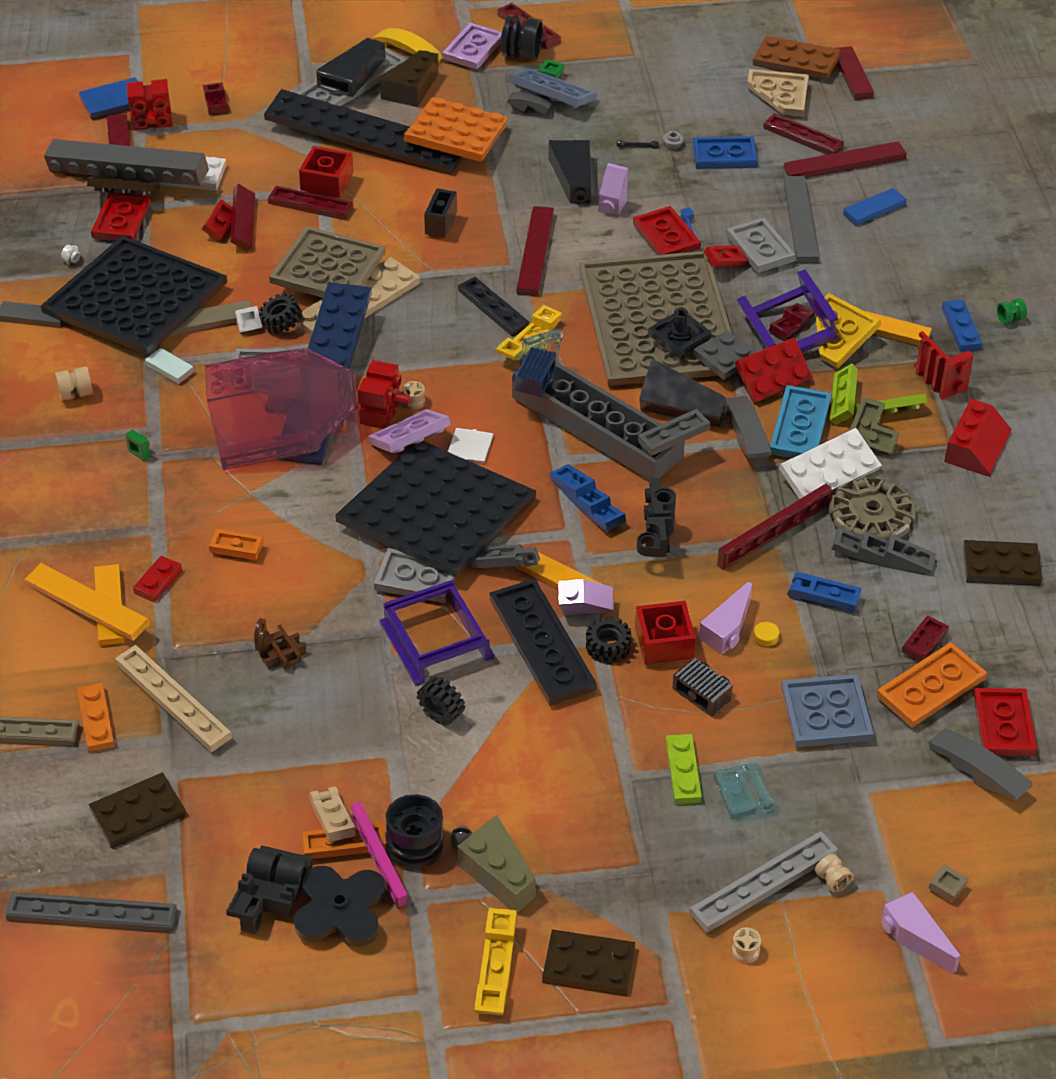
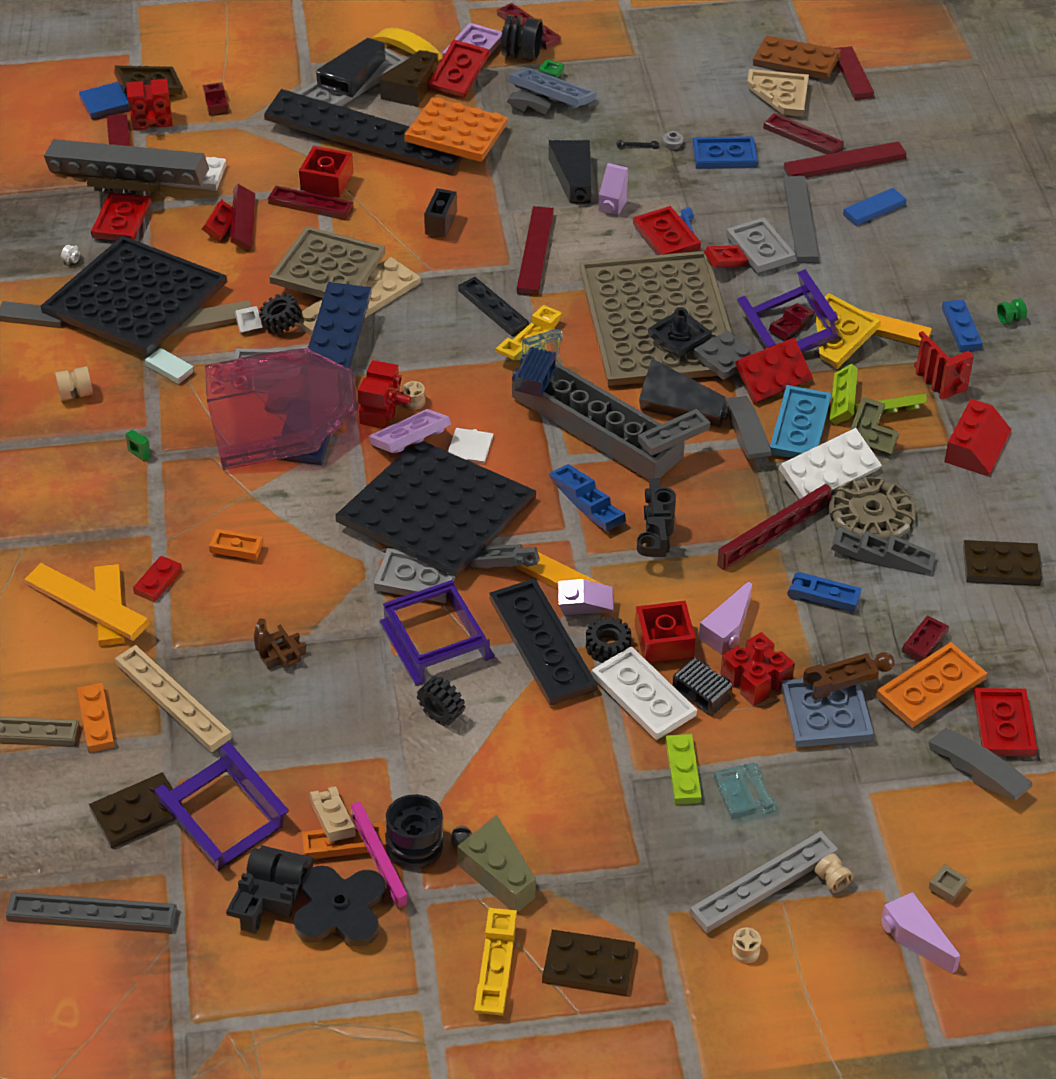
(147, 73): none -> dark brown plate
(248, 781): none -> dark purple piece
(458, 68): none -> red plate
(644, 693): none -> white plate
(757, 668): none -> red brick
(766, 634): yellow tile -> none
(846, 673): none -> reddish brown plate

